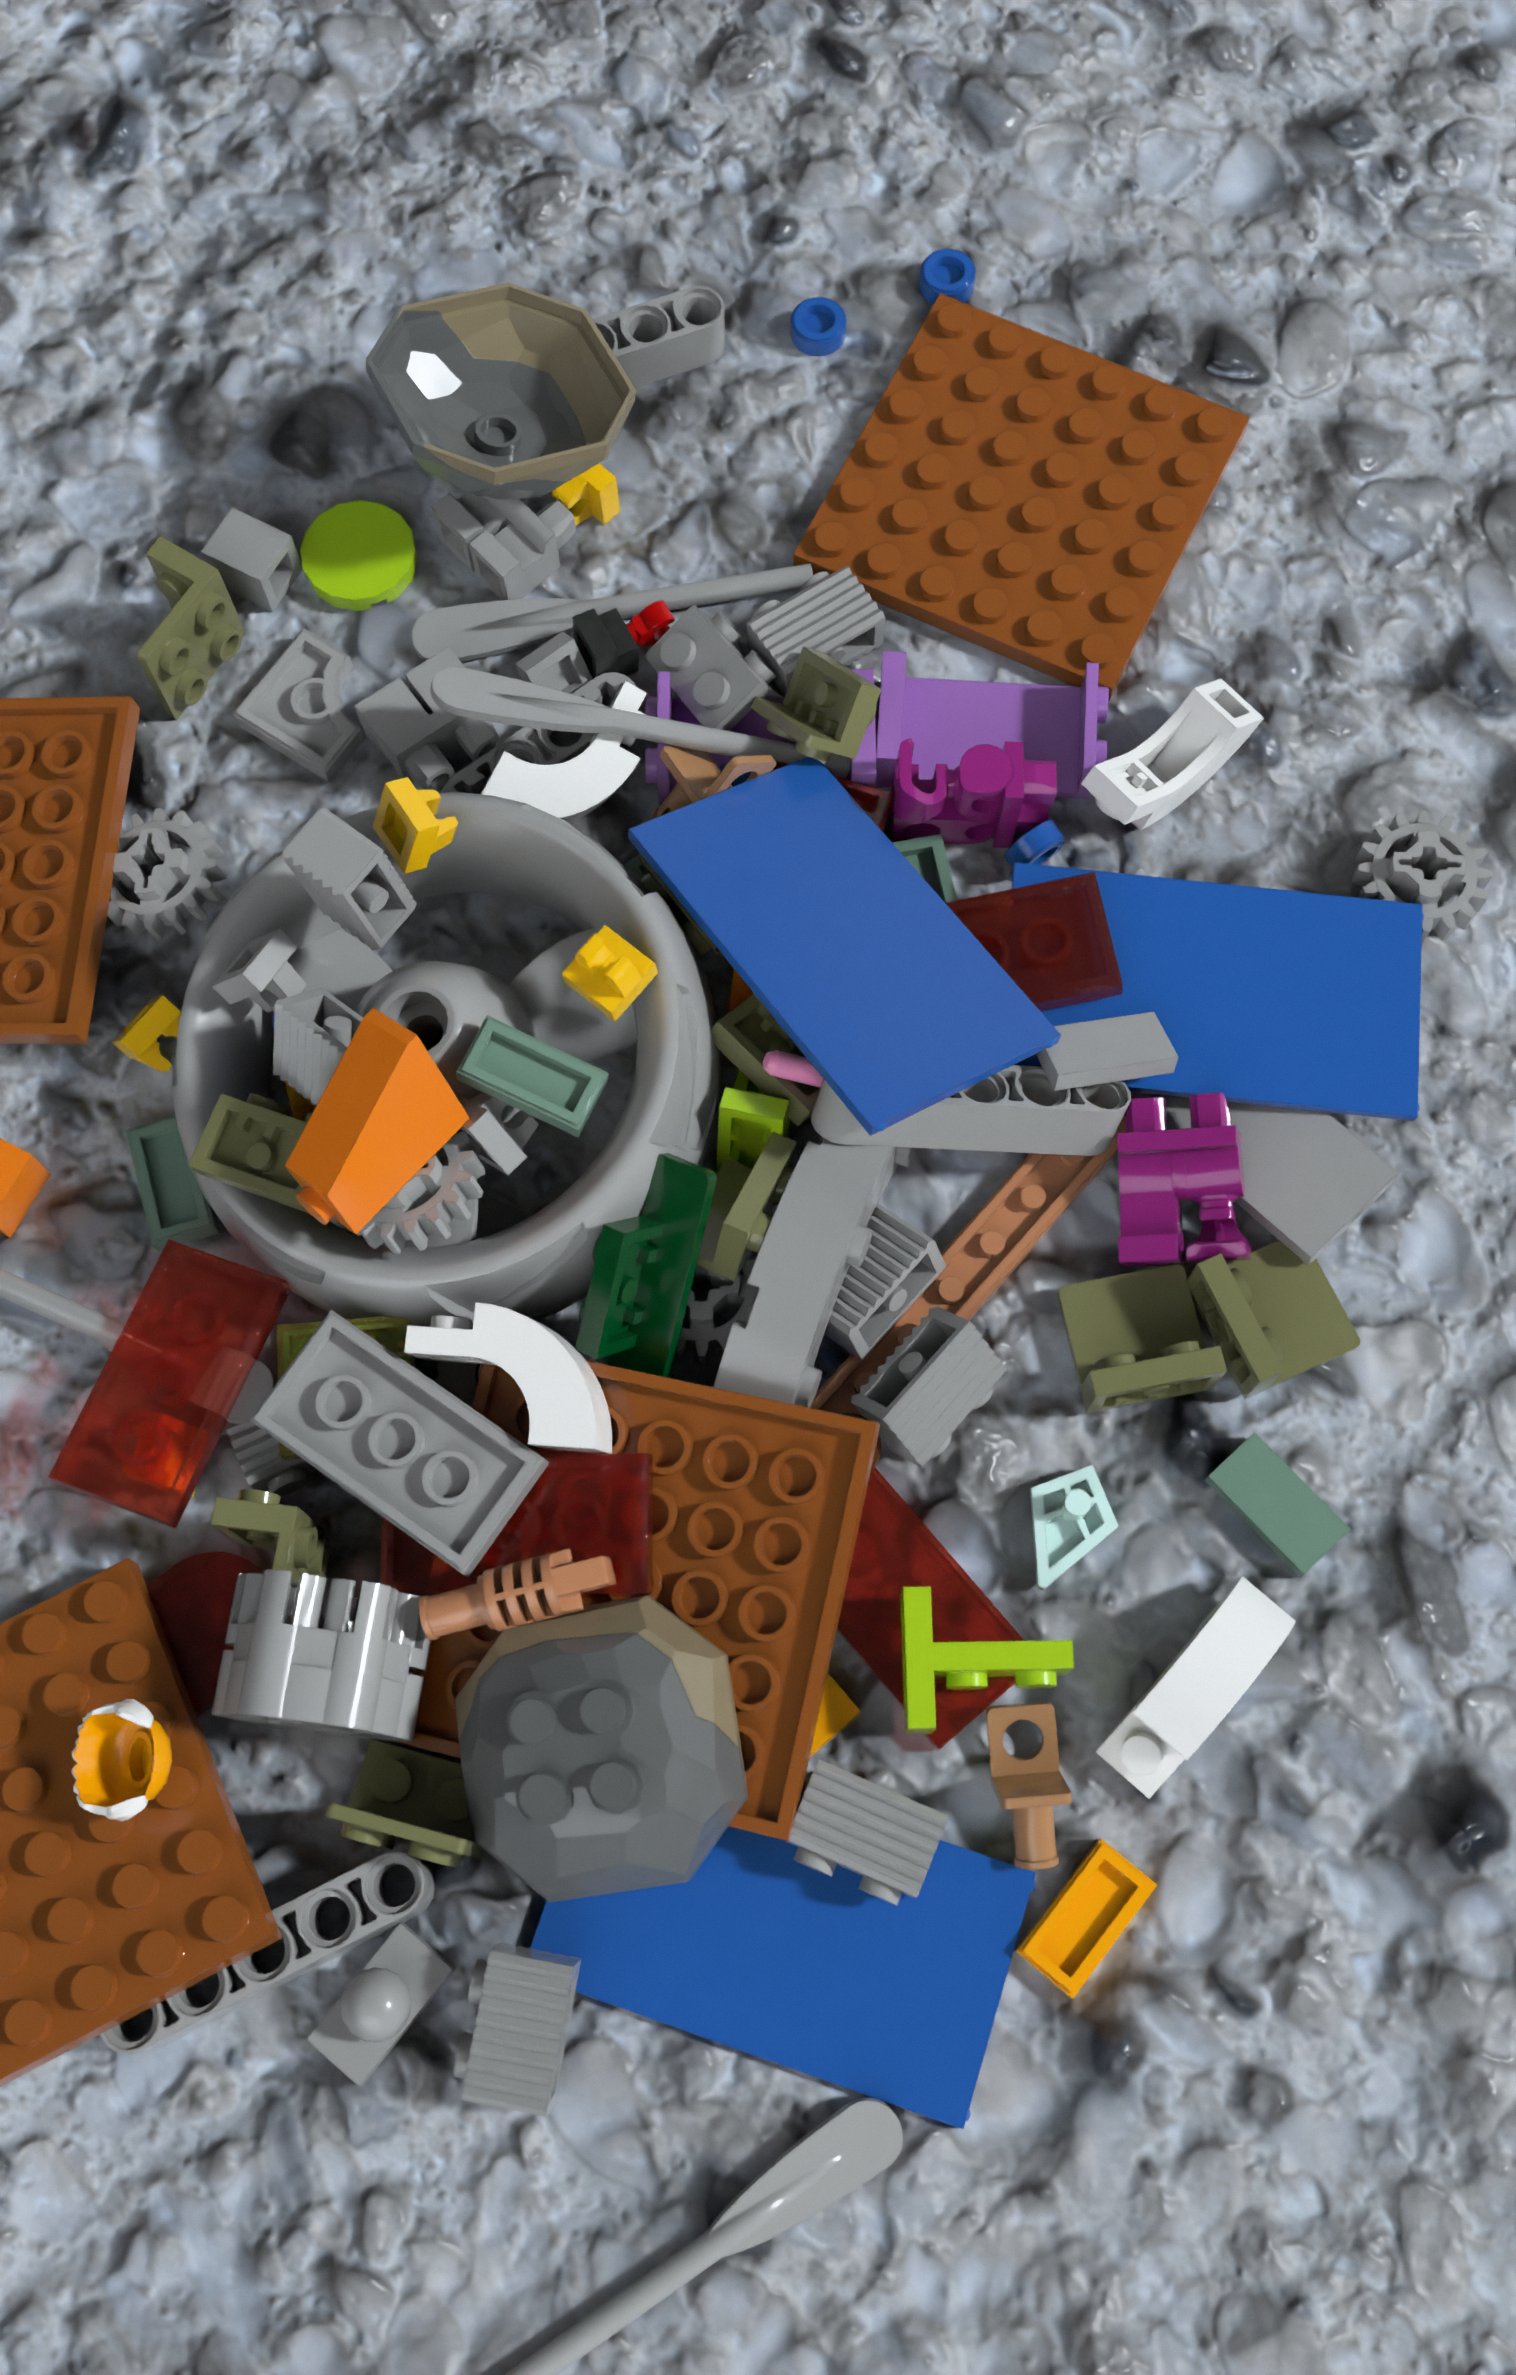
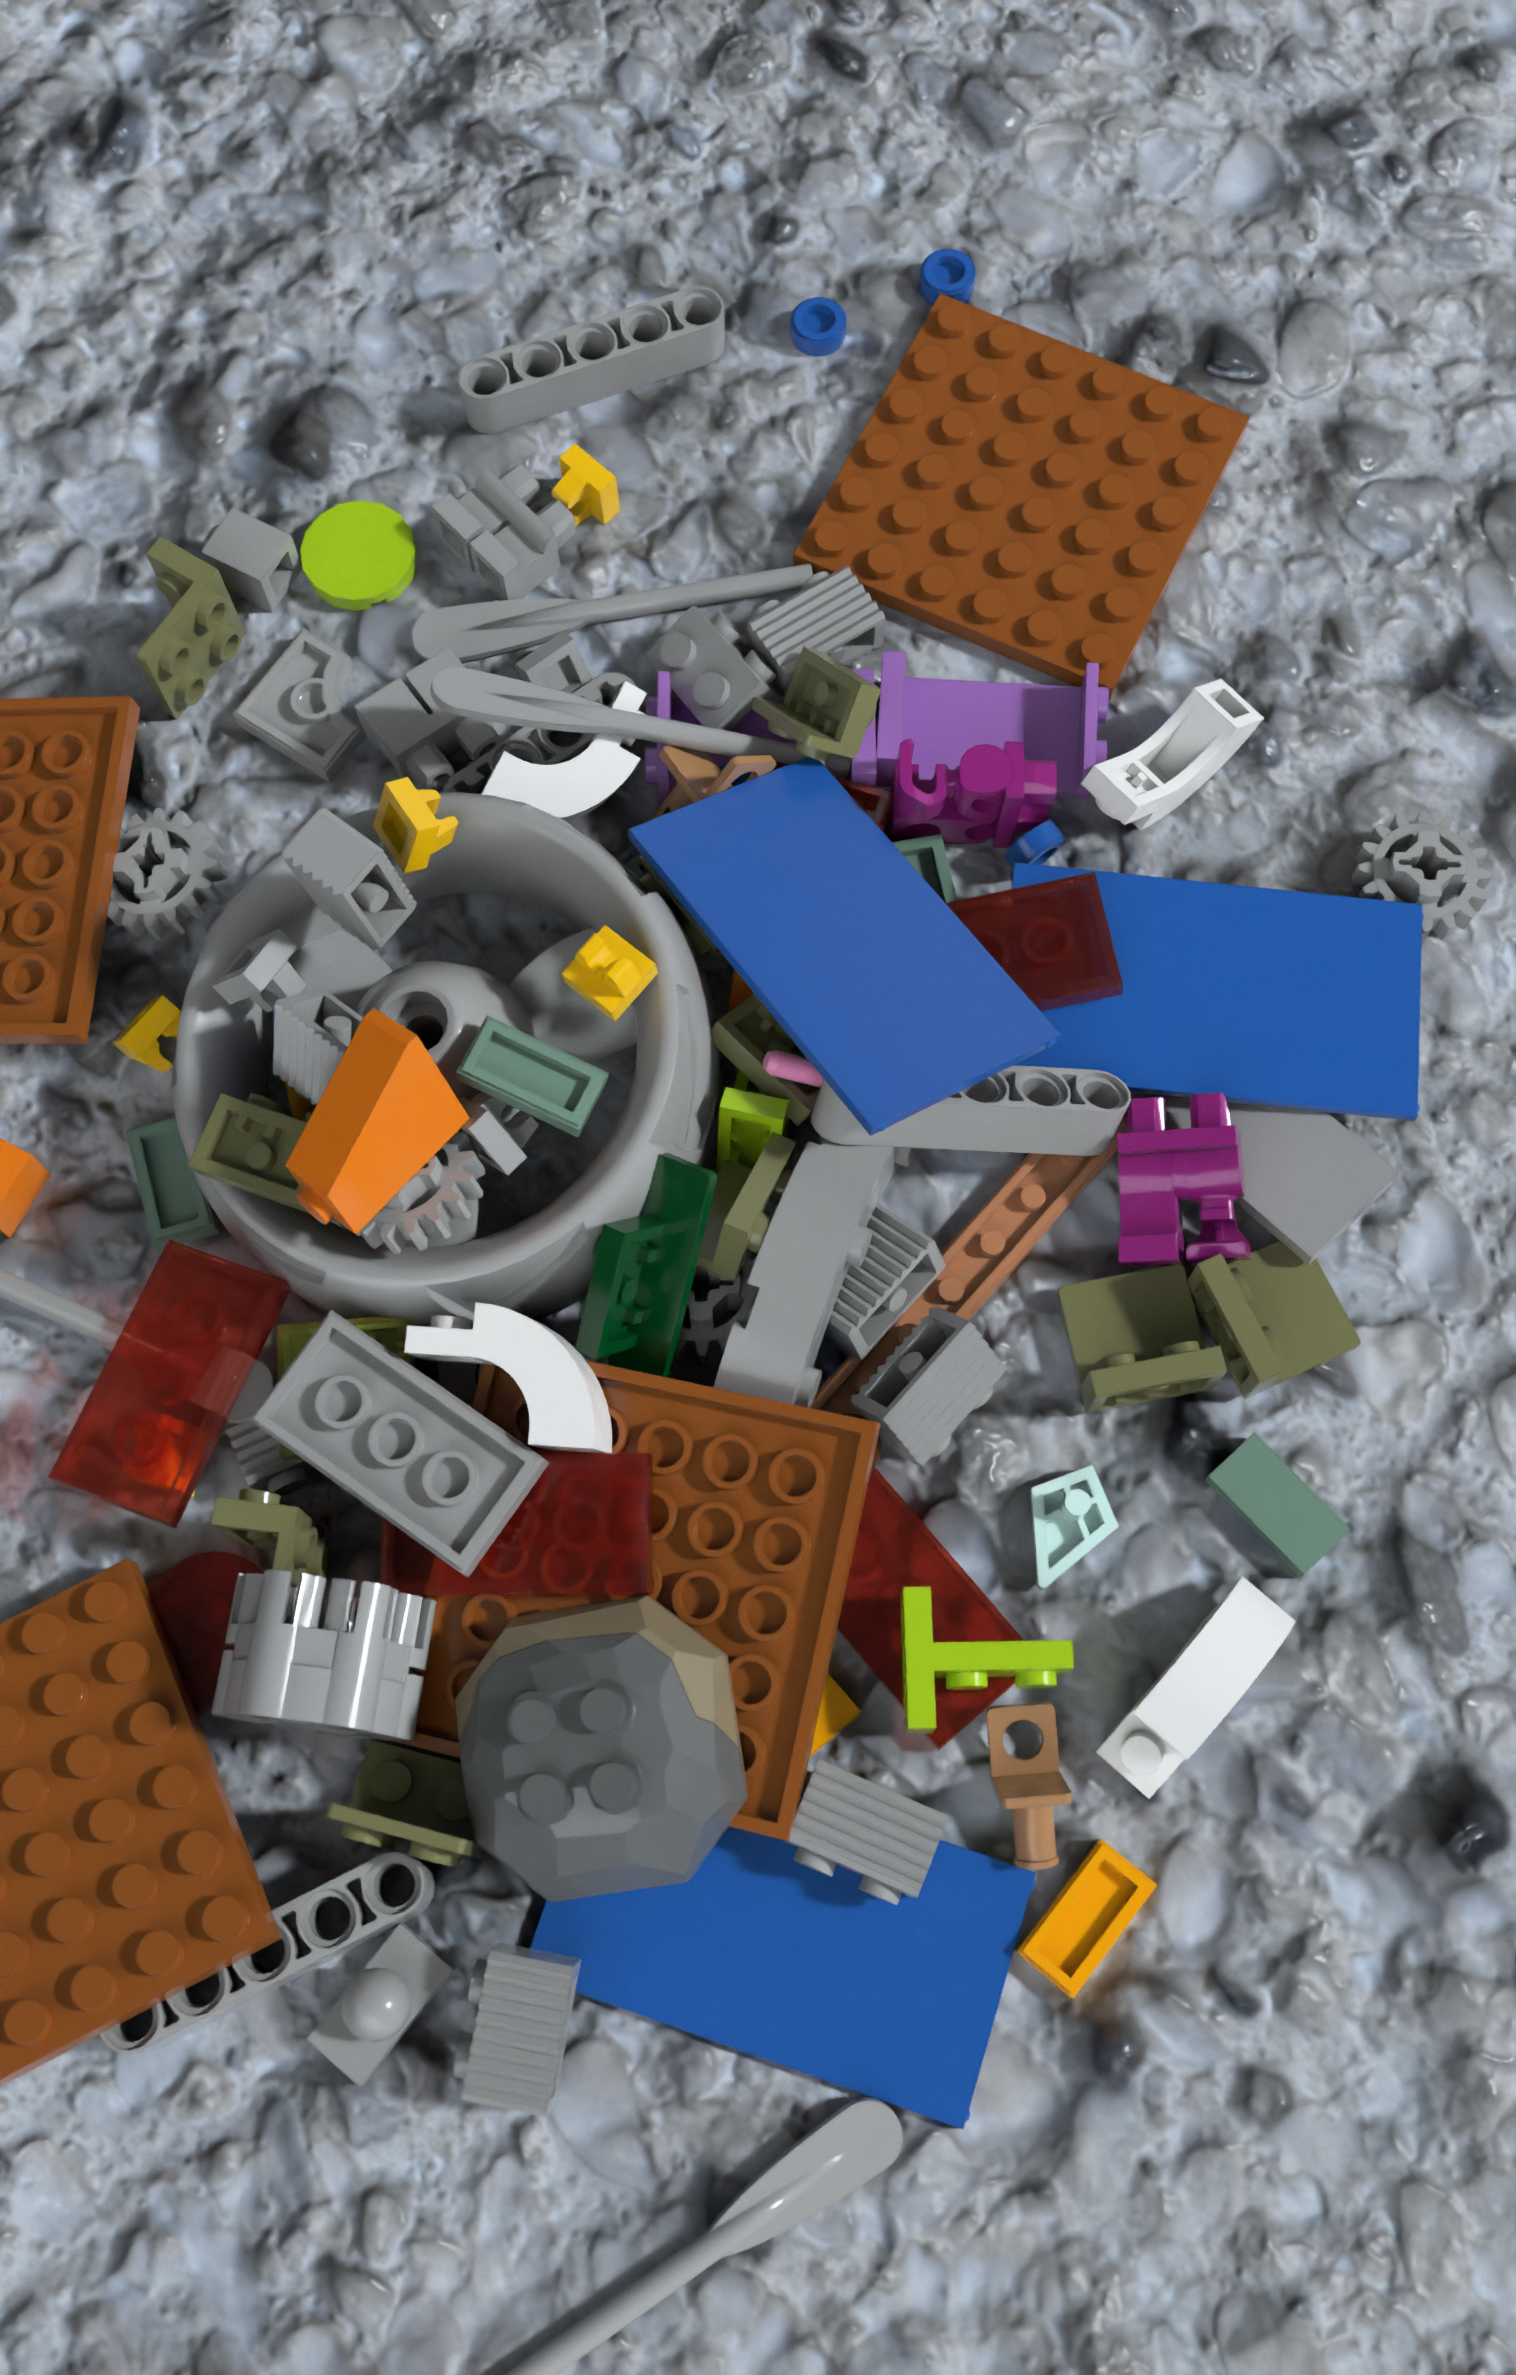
(120, 1760): light orange hair -> none
(501, 389): rock -> none
(516, 1594): nougat hinge -> none
(611, 644): pearl dark grey piece -> none
(1108, 1051): light grey tile -> none

